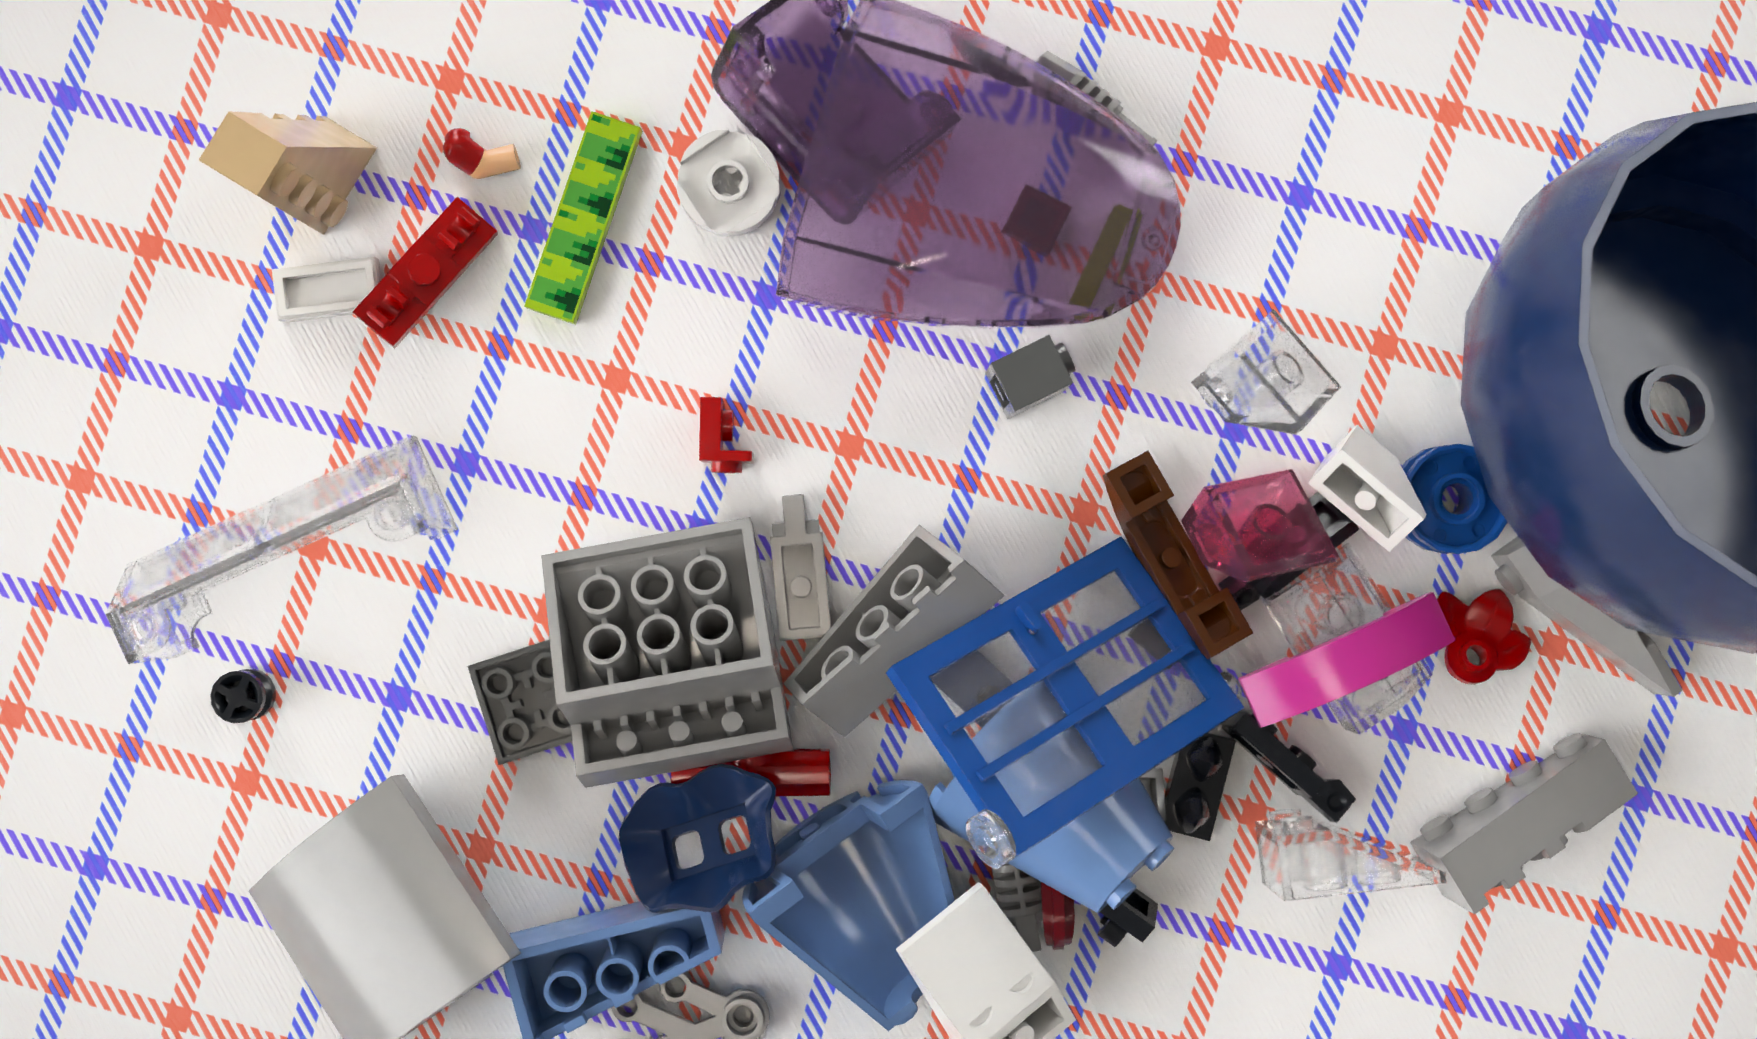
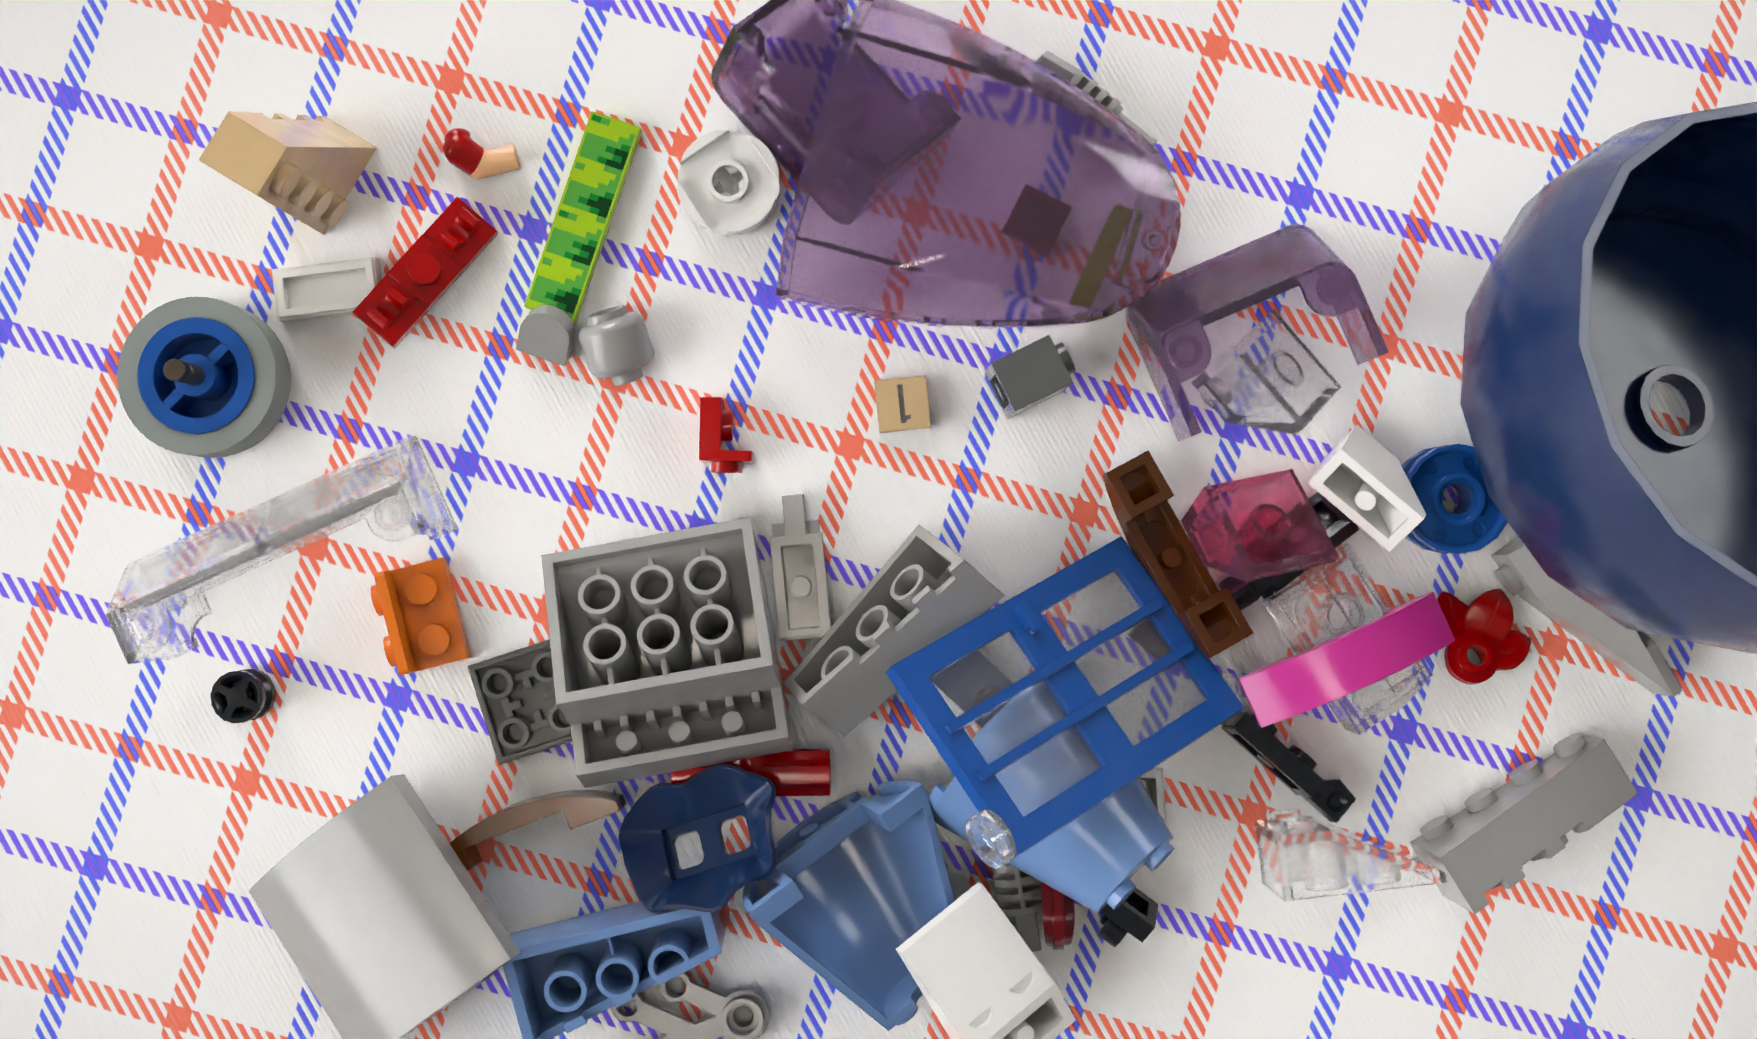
(203, 377): none -> wheel
(420, 616): none -> orange bracket
(547, 334): none -> light grey tile
(577, 805): none -> reddish brown slope
(616, 344): none -> light grey head
(902, 404): none -> tan tile
(1173, 314): none -> clear purple windscreen
(1198, 785): black tile -> none

